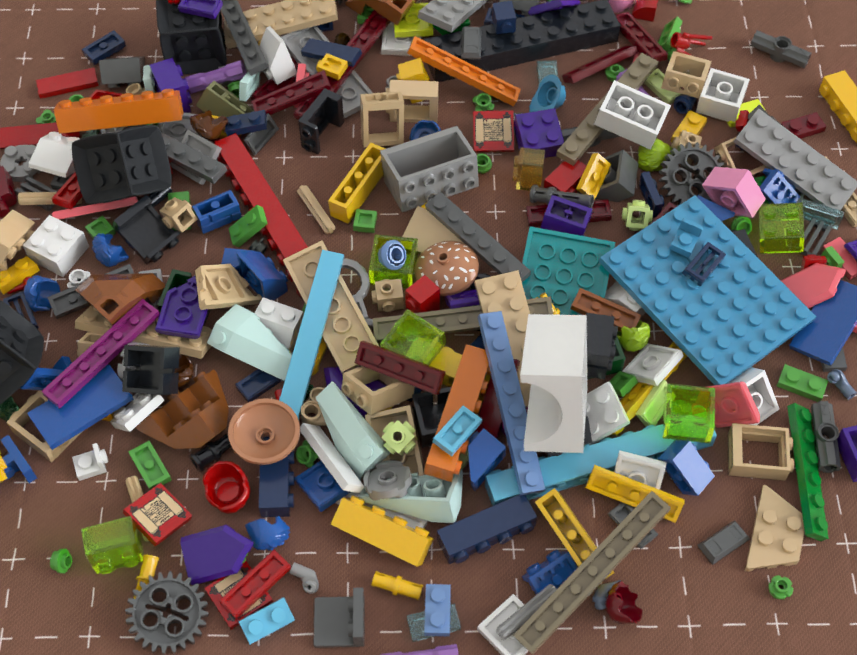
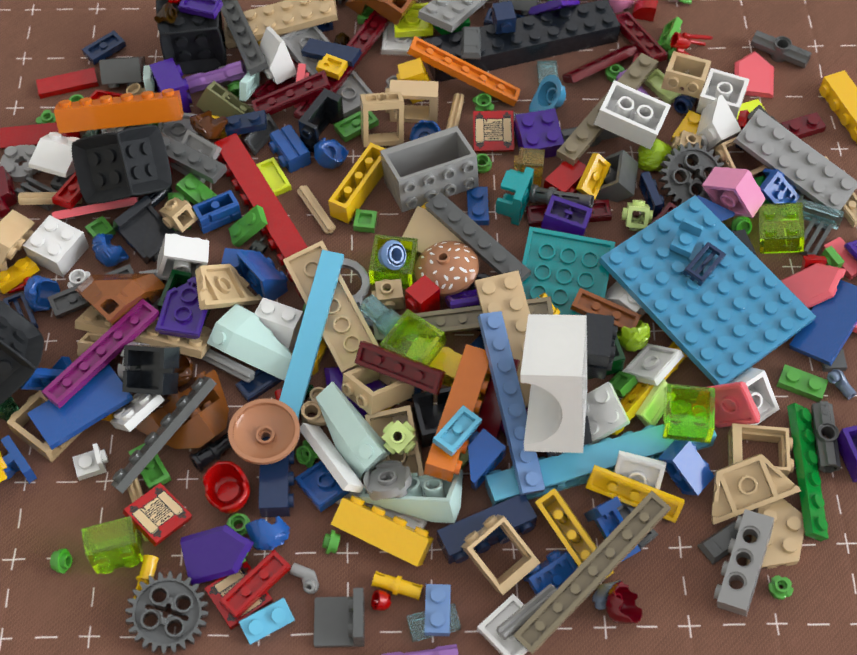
(156, 440): none -> dark grey plate
(167, 13): none -> dark brown plate
(181, 254): none -> white brick
(194, 189): none -> bright green plate
(229, 365): none -> light grey axle
(238, 518): none -> bright green plate
(274, 176): none -> neon yellow tile
(289, 148): none -> blue brick
(329, 153): none -> blue hair
(331, 542): none -> bright green plate
(351, 126): none -> bright green plate
(379, 314): none -> clear light blue piece
(380, 600): none -> red hinge
(455, 111): none -> tan axle
(478, 205): none -> blue plate
(515, 572): none -> tan window
(520, 184): none -> teal panel
(607, 519): none -> blue bracket
(717, 124): none -> white slope
(739, 600): none -> light grey brick
(748, 487): none -> tan wing
(759, 72): none -> coral tile

